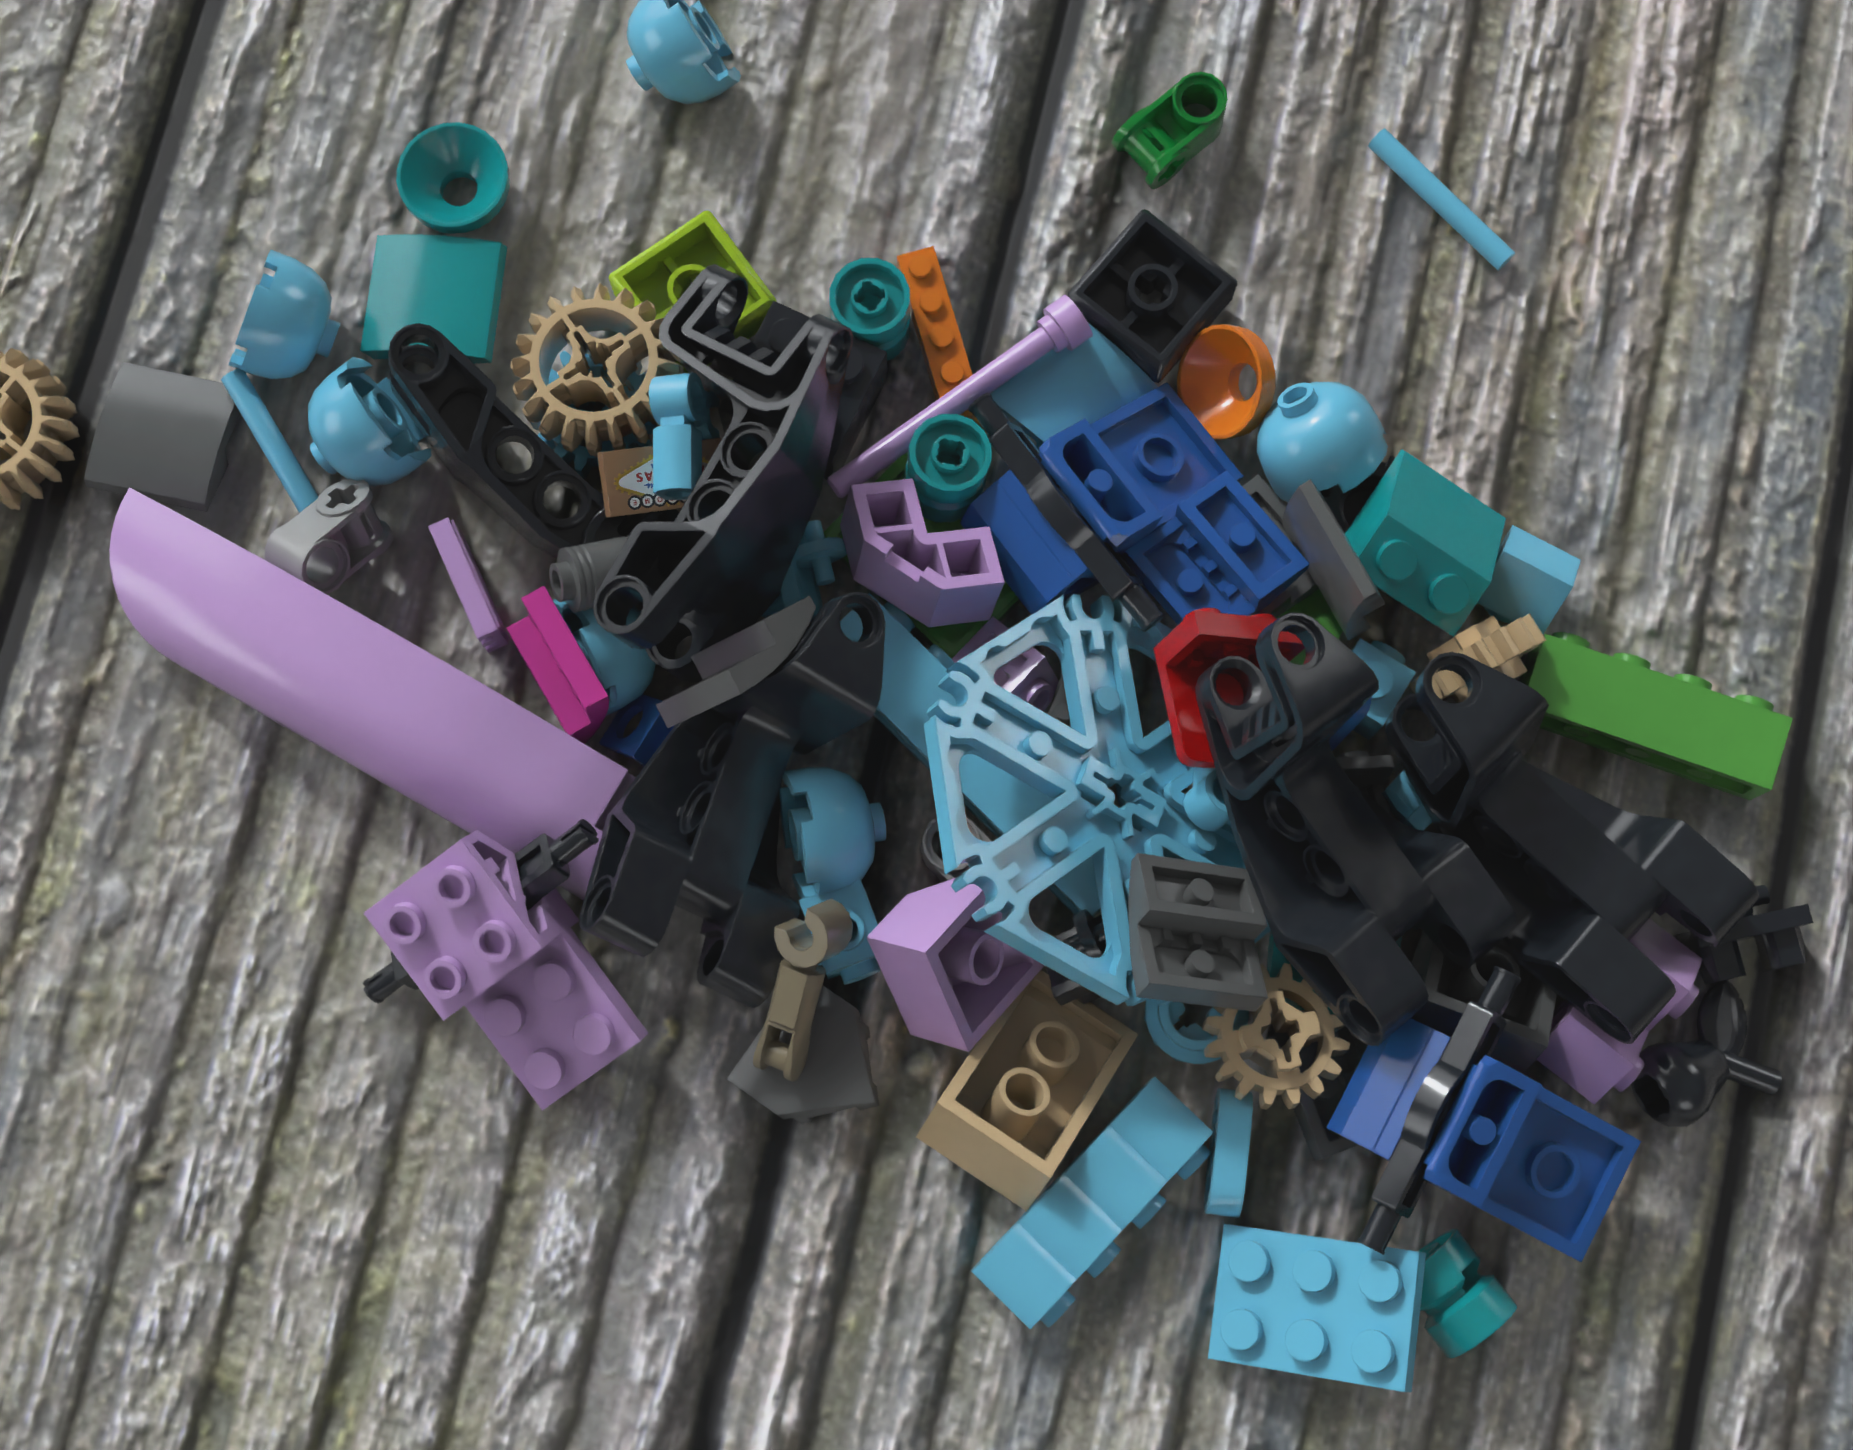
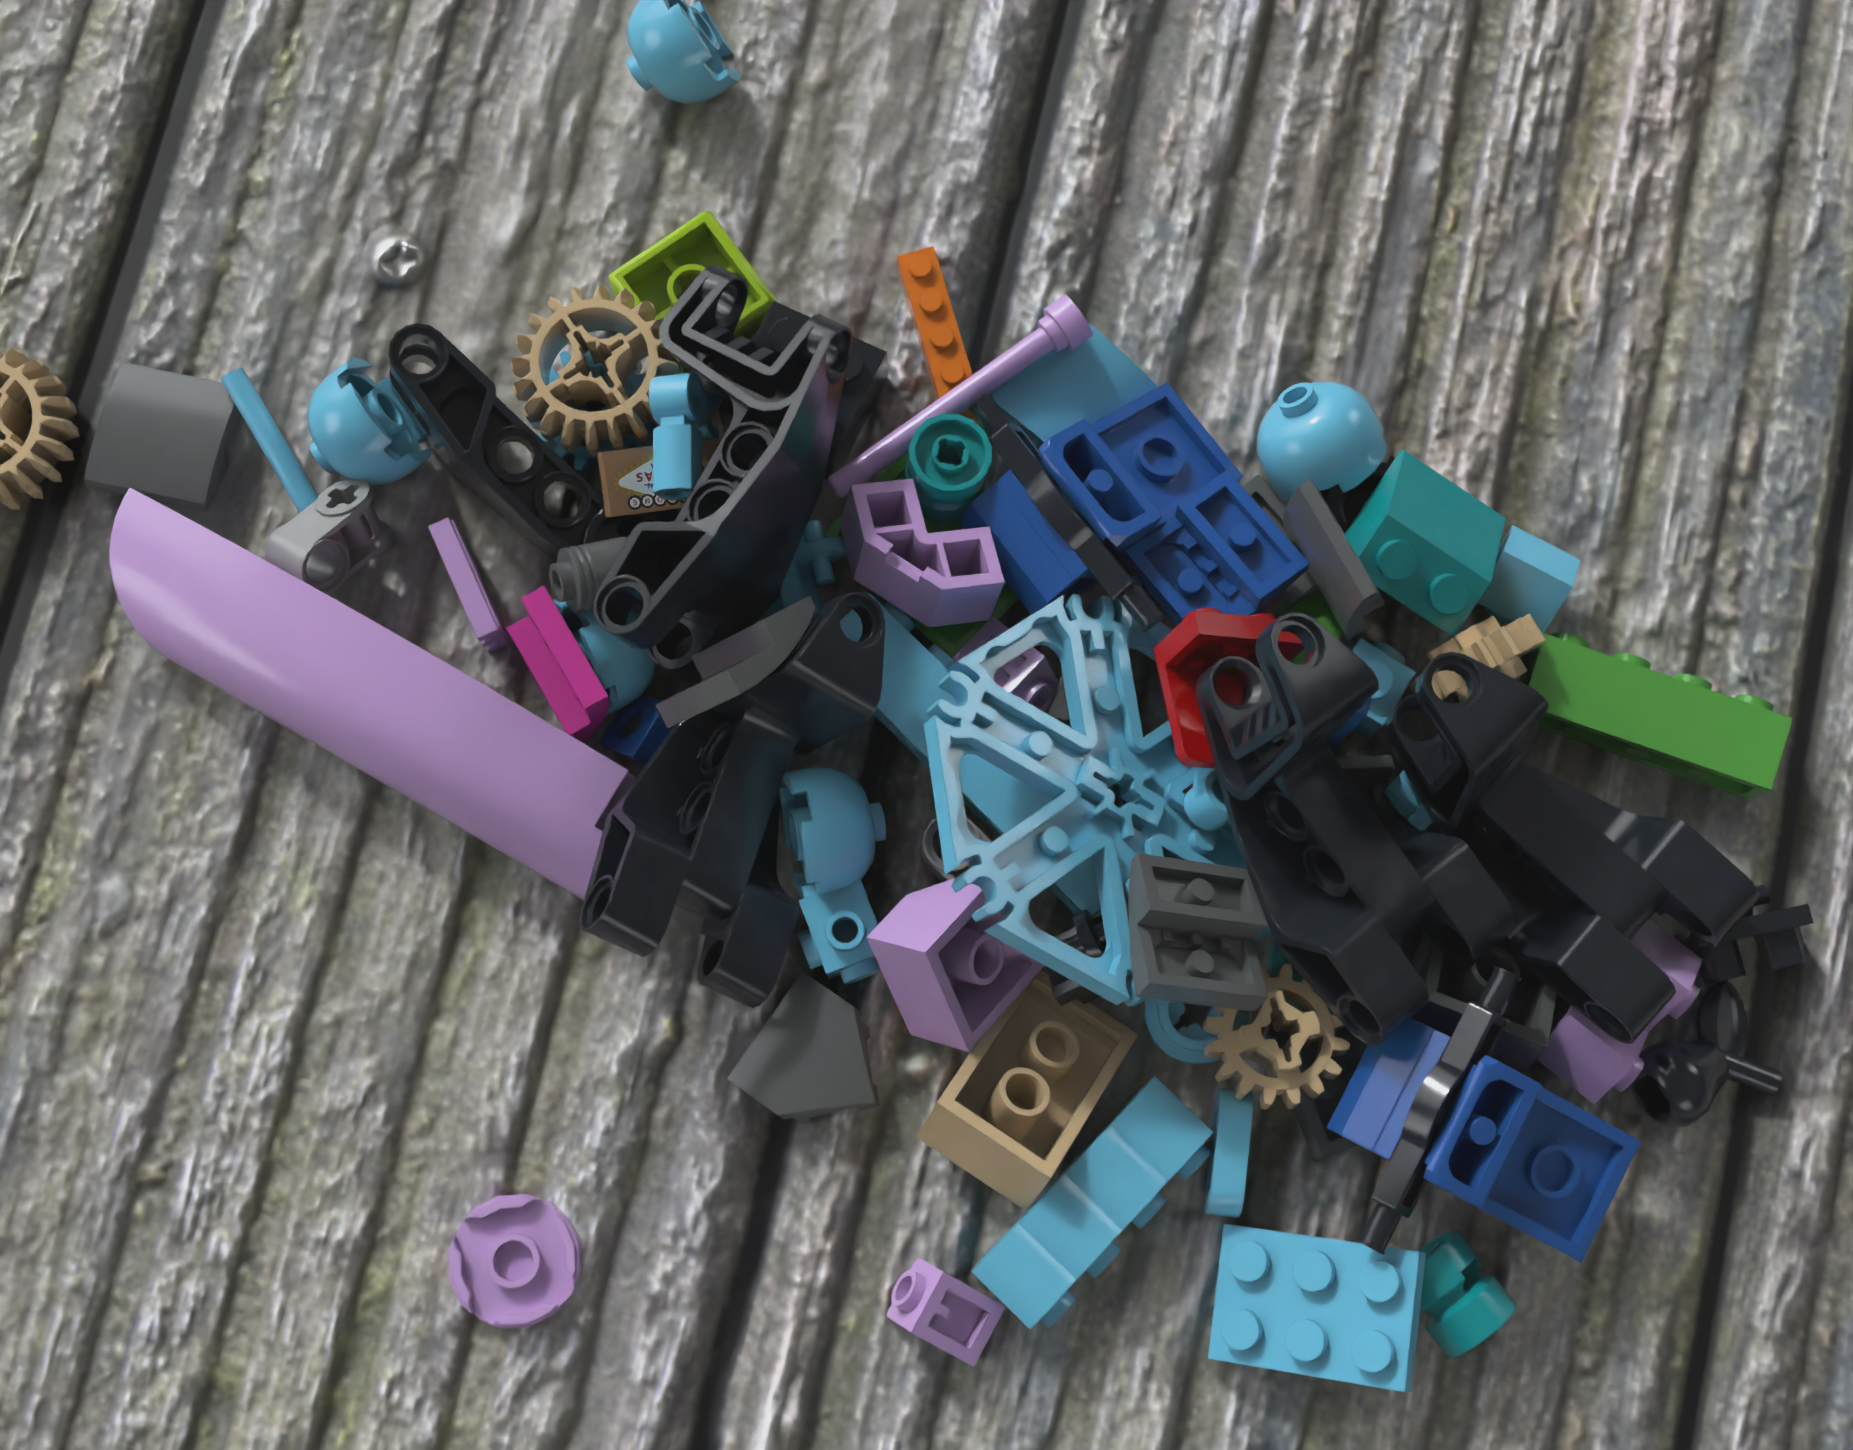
(285, 321): medium azure cylinder -> none
(435, 283): teal slope -> none
(444, 155): teal piece -> none
(500, 941): lavender piece -> none
(515, 1261): none -> lavender tile
(800, 984): dark tan piece -> none
(873, 319): teal wheel -> none
(944, 1311): none -> lavender bracket
(1145, 259): black brick -> none
(1165, 135): green piece -> none
(1211, 380): orange piece -> none
(1441, 199): medium azure bar -> none

